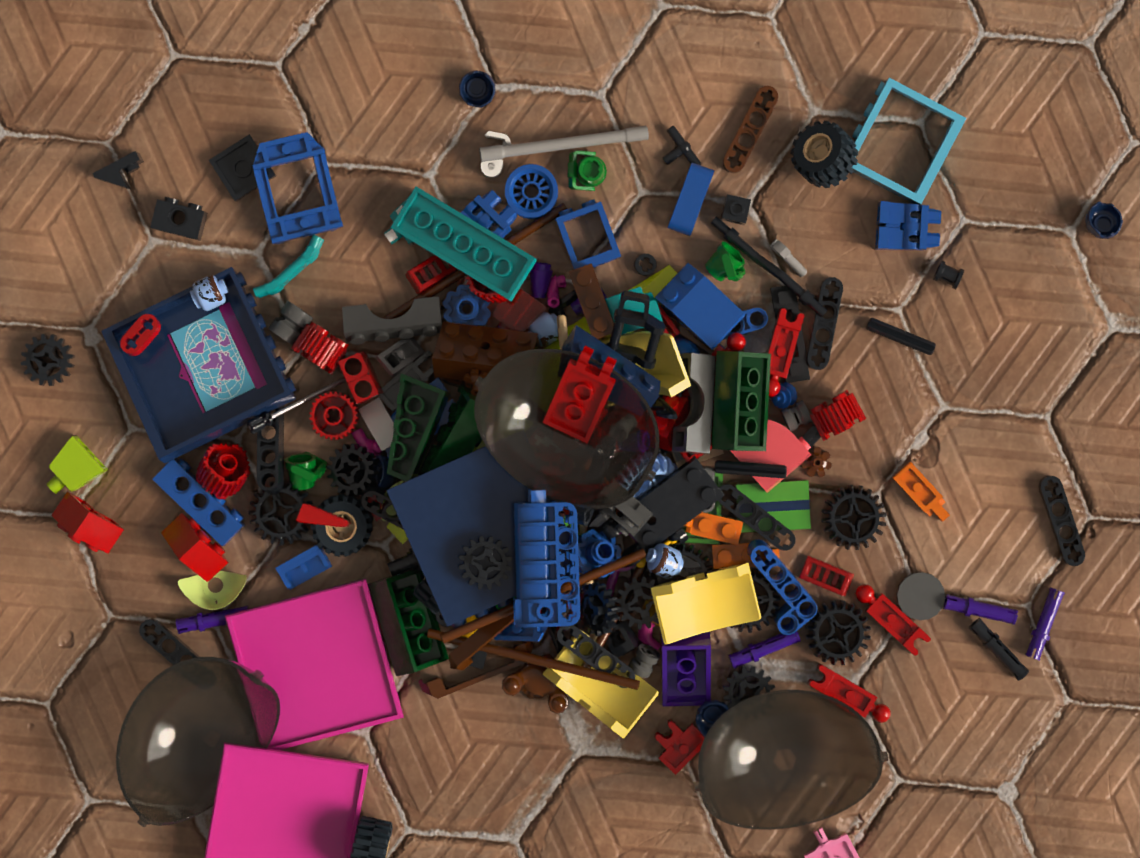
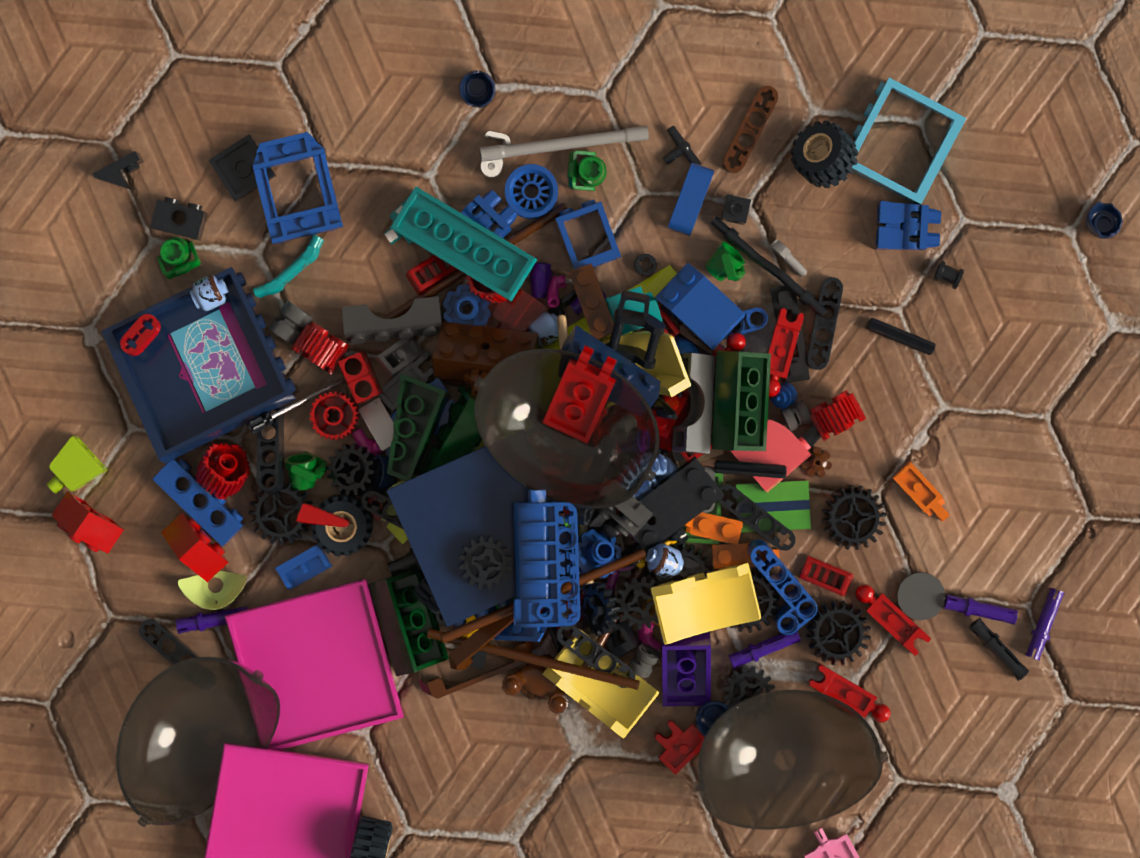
(45, 368): black gear -> none
(177, 254): none -> green piece
(1059, 521): black beam -> none

